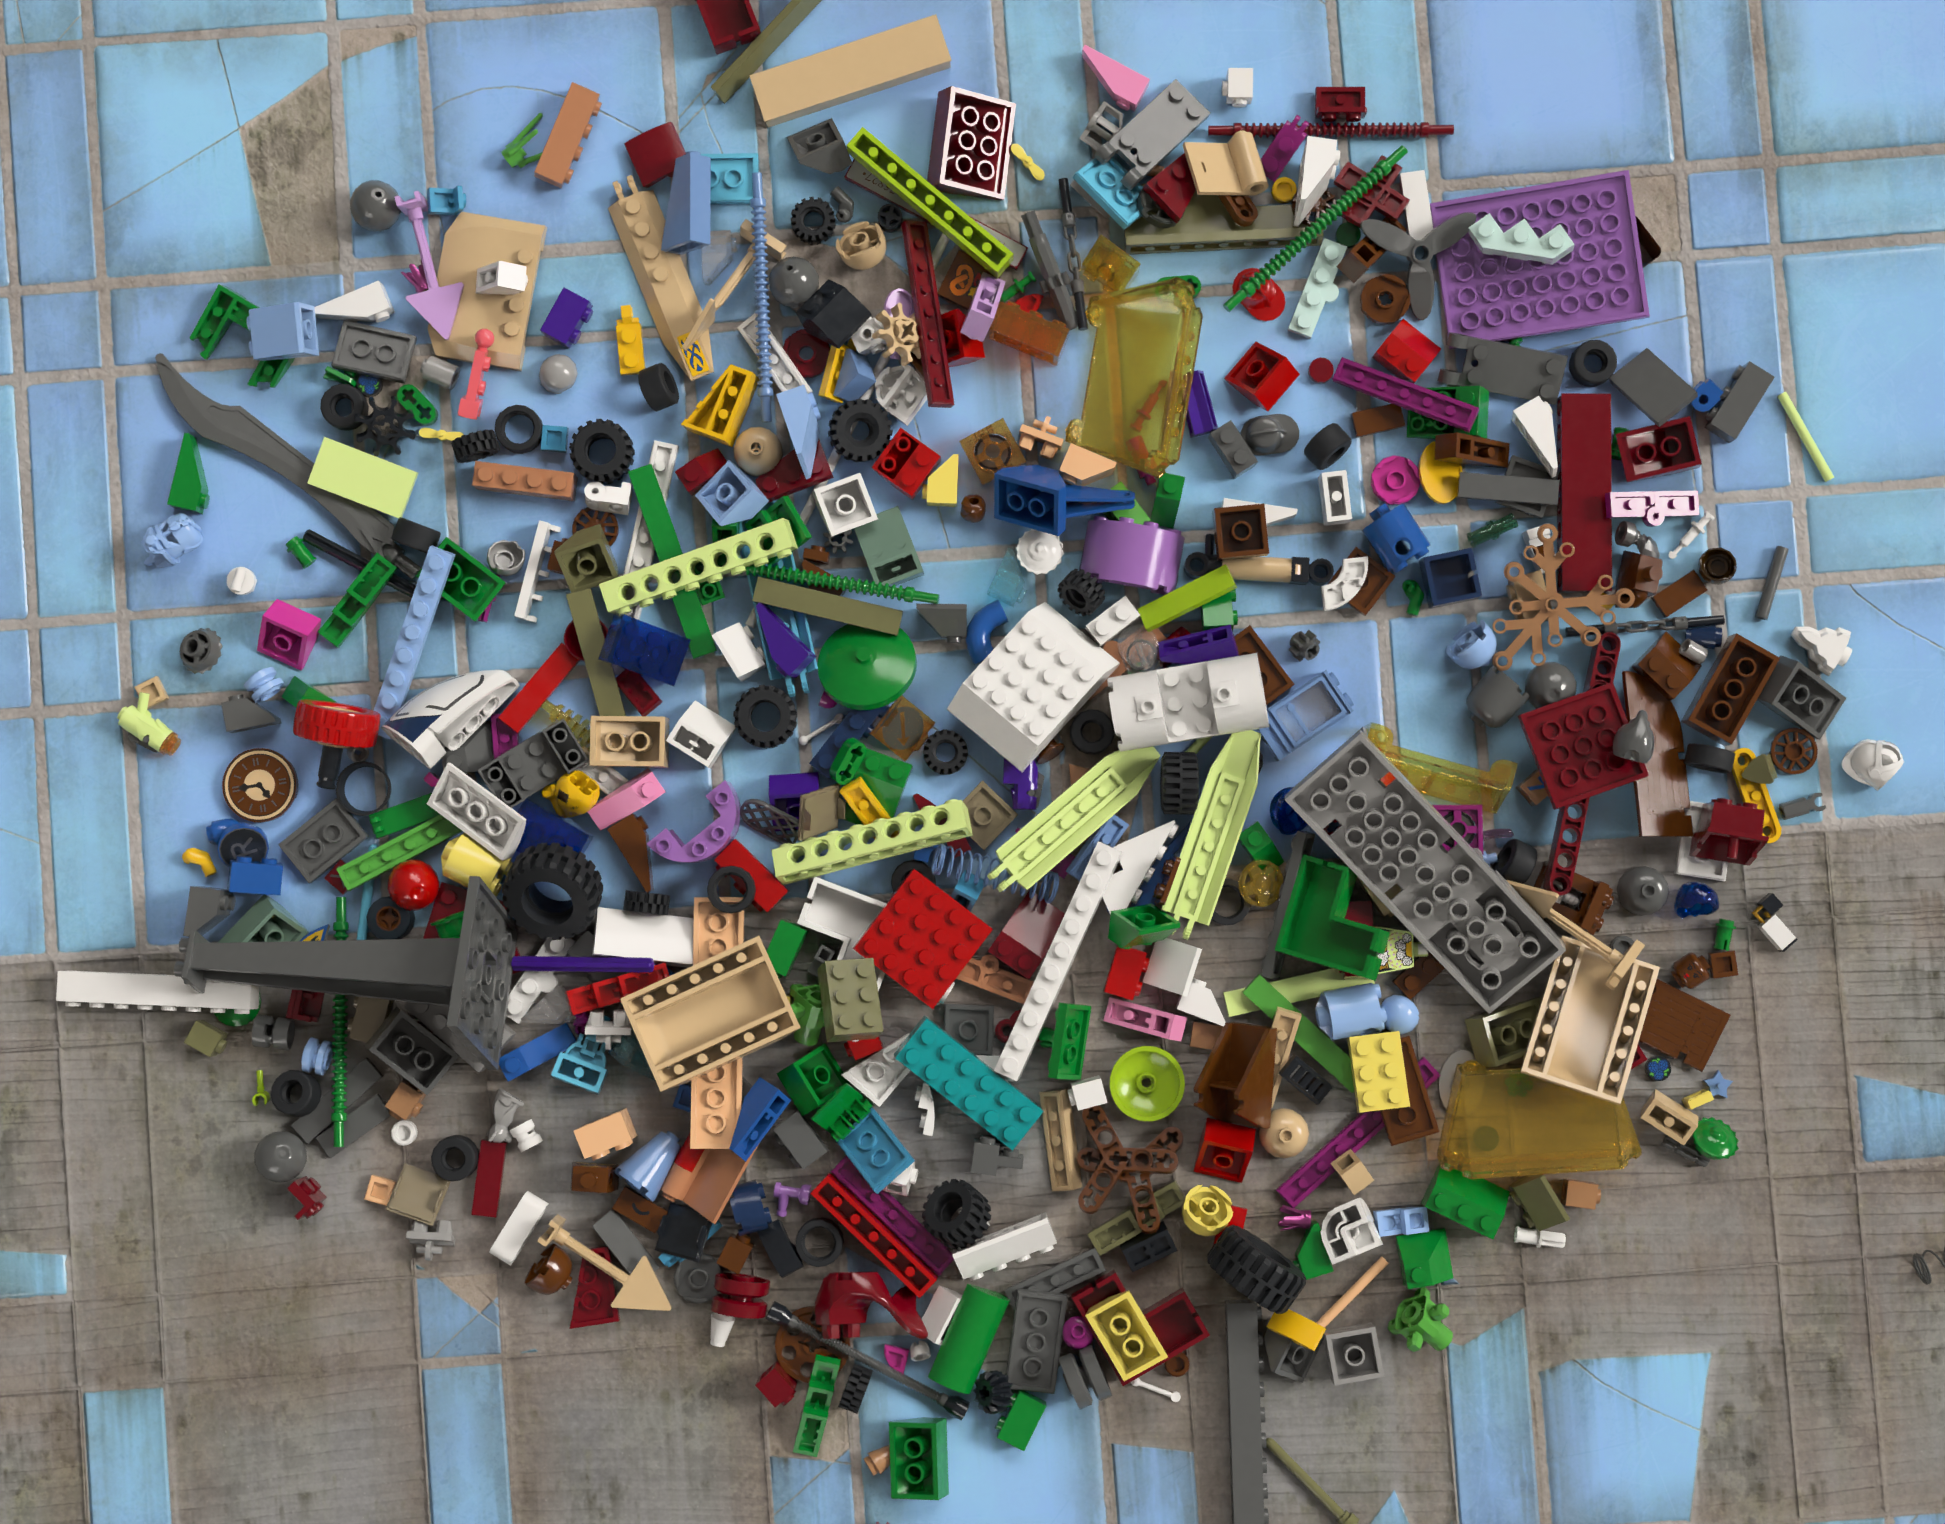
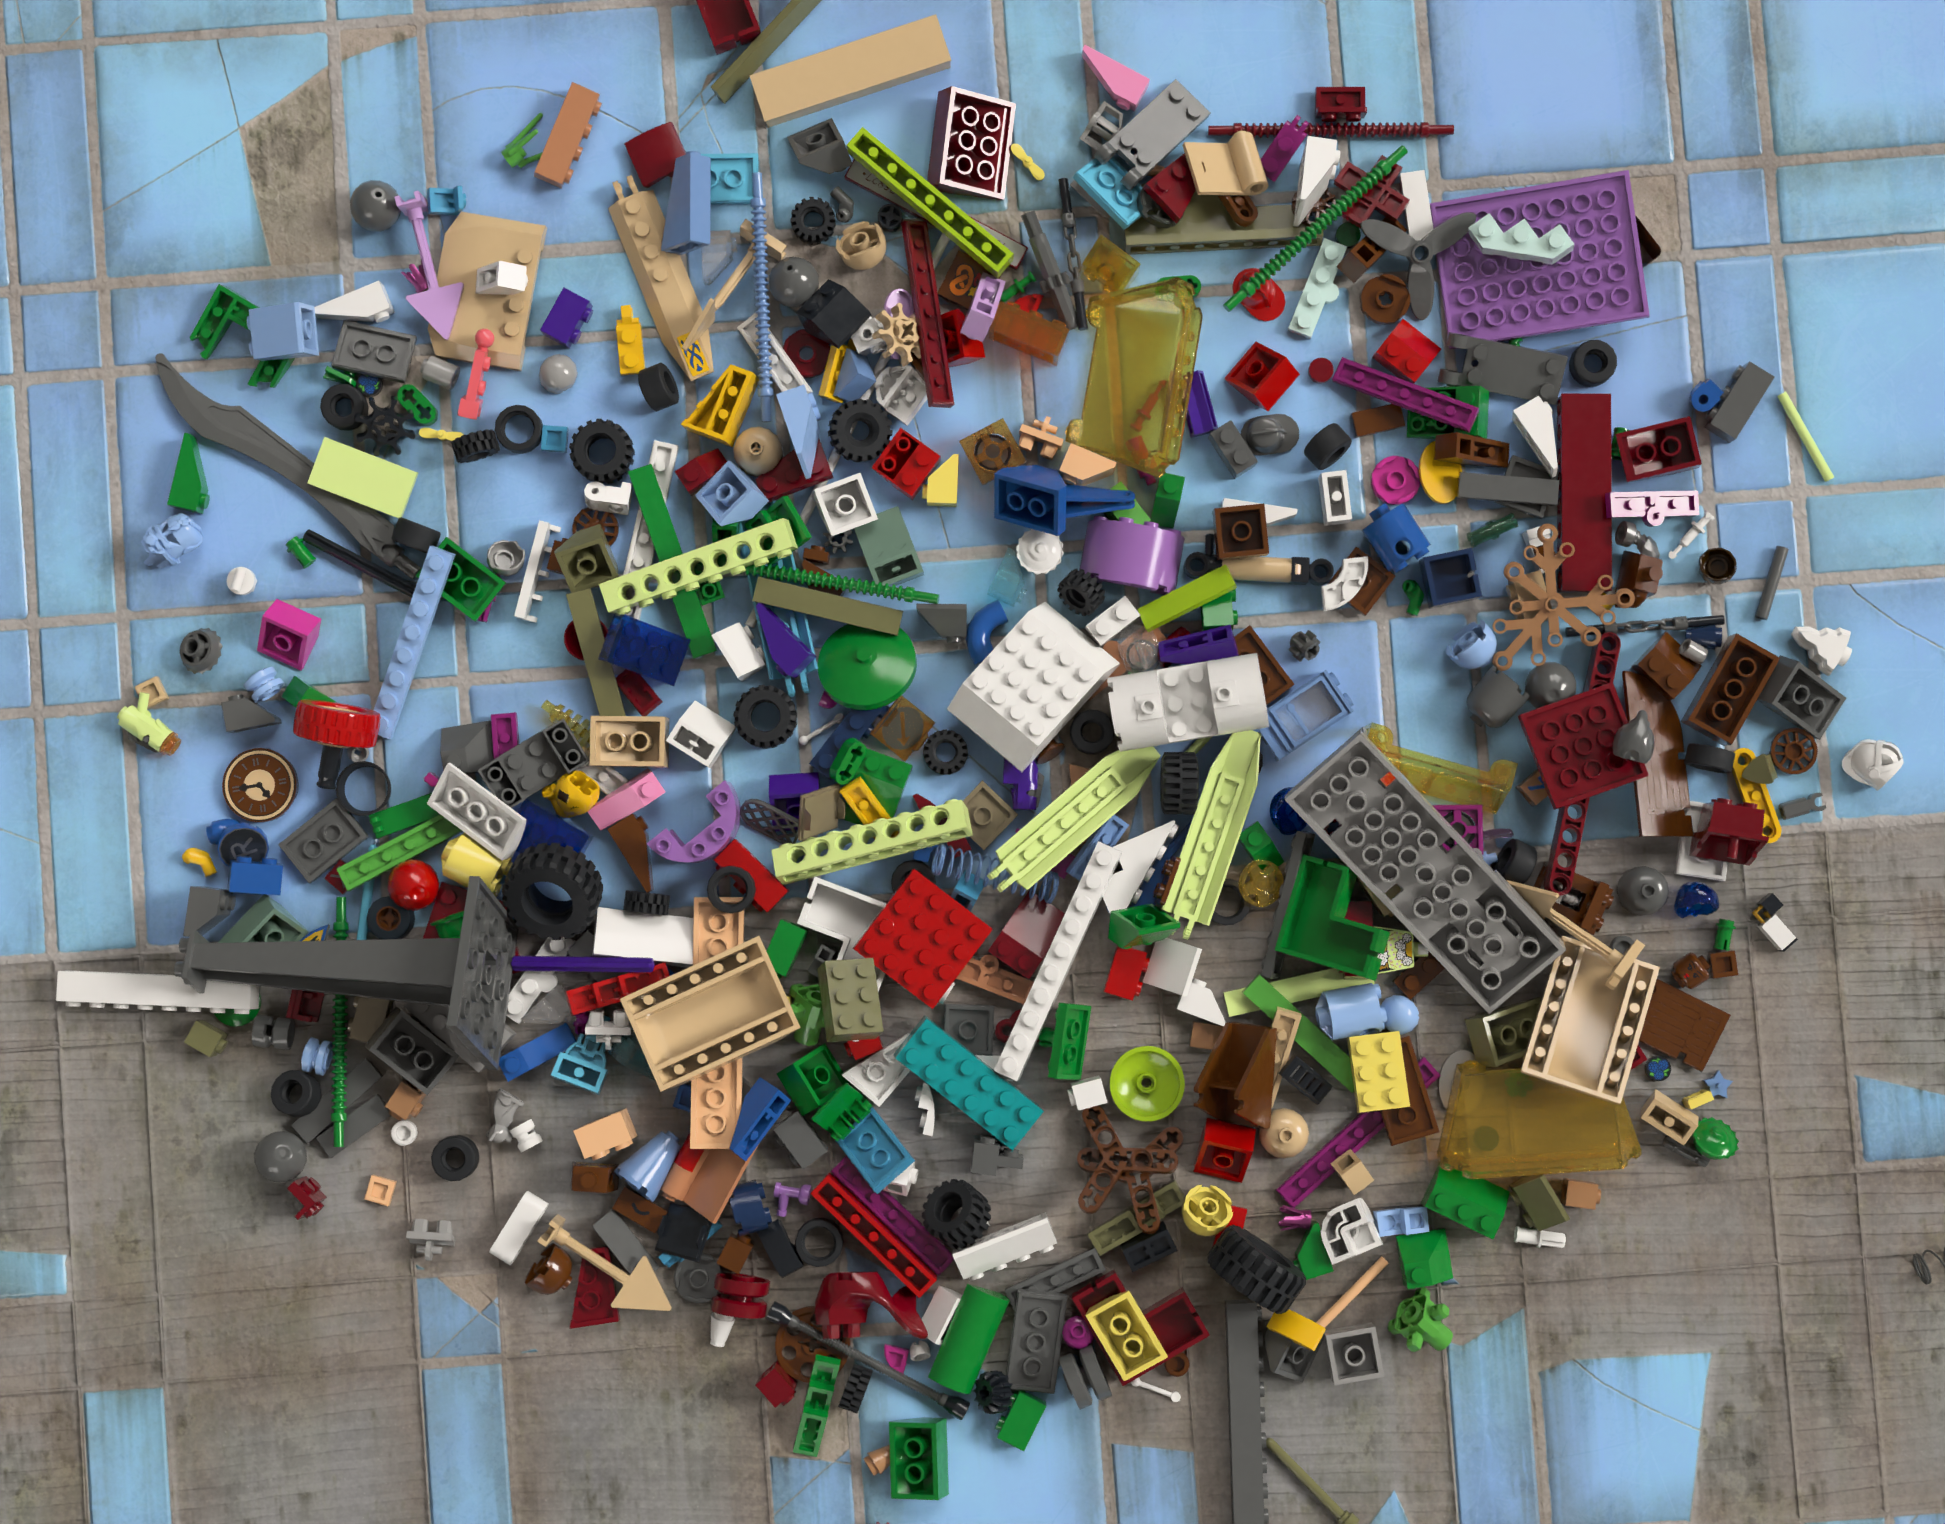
(260, 1090): lime hand -> none
(357, 600): green slope -> none
(418, 1194): dark tan piece -> none
(448, 713): white panel -> none
(489, 1178): dark red tile -> none
(525, 481): nougat brick -> none
(538, 689): red tile -> none
(973, 508): reddish brown piece -> none
(1060, 1140): tan slope -> none
(1145, 1019): bright pink slope -> none
(1238, 87): white brick -> none
(1283, 190): yellow tile -> none
(1653, 387): dark grey tile -> none
(1679, 593): reddish brown tile -> none

